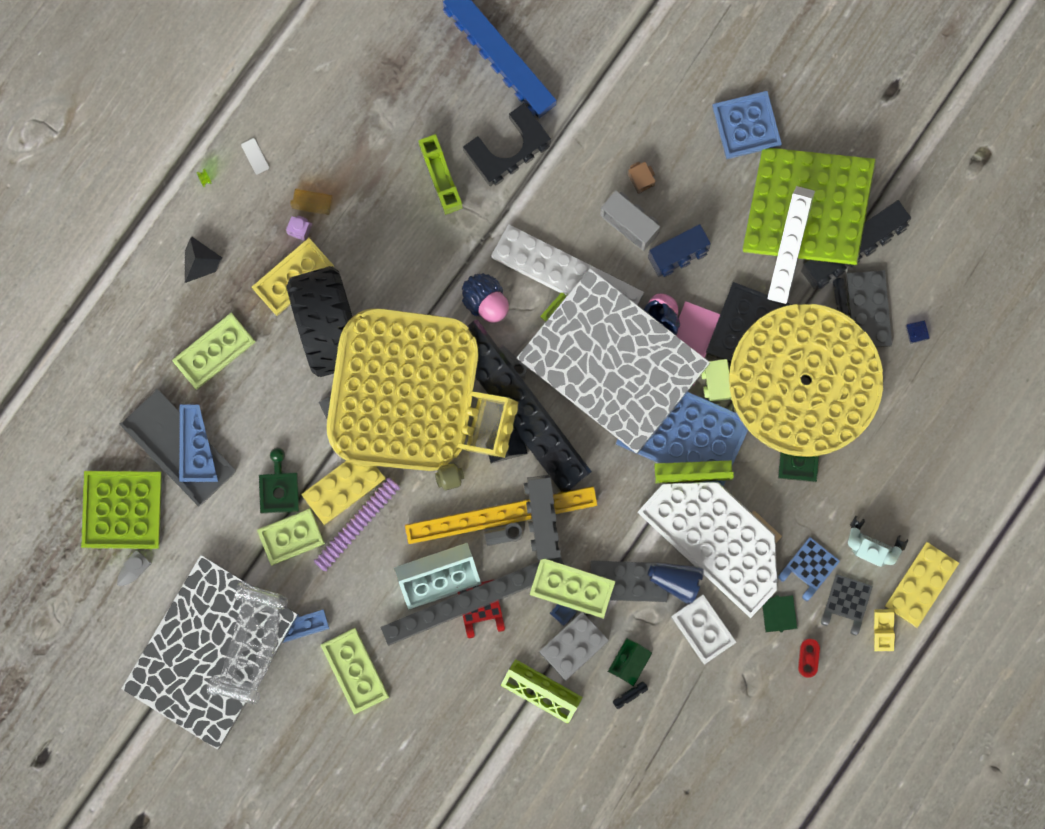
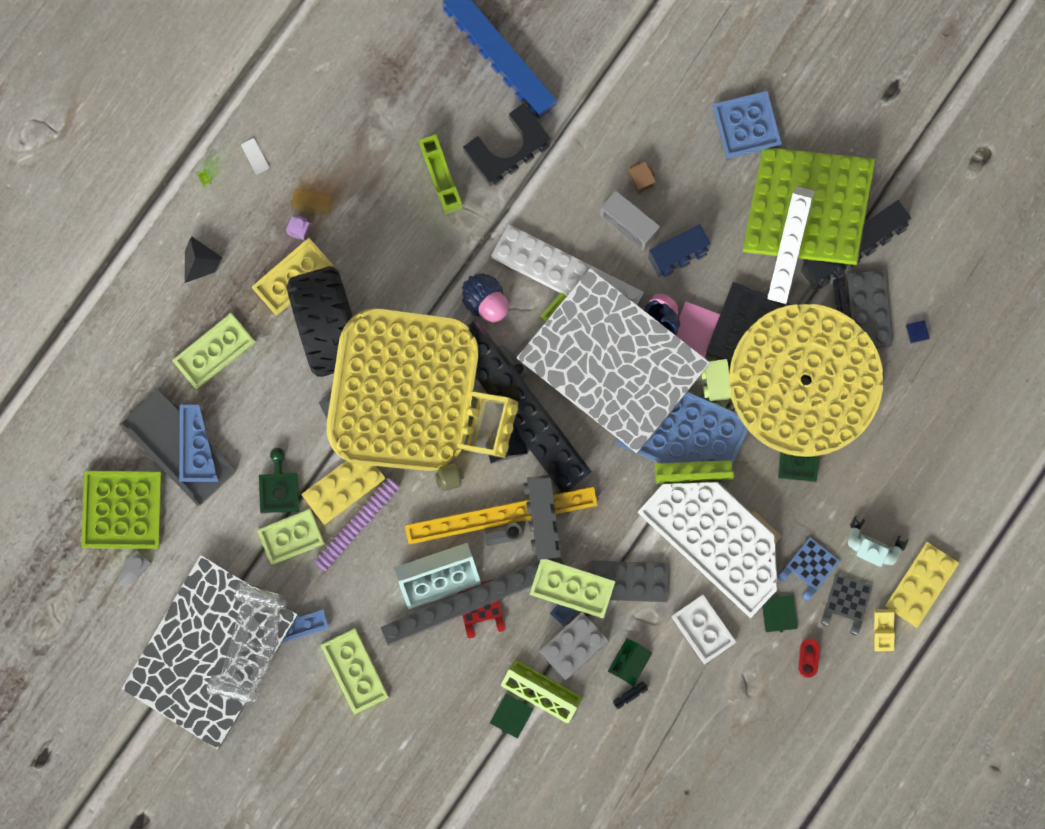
(511, 716): none -> dark green piece
(677, 579): dark blue cone -> none

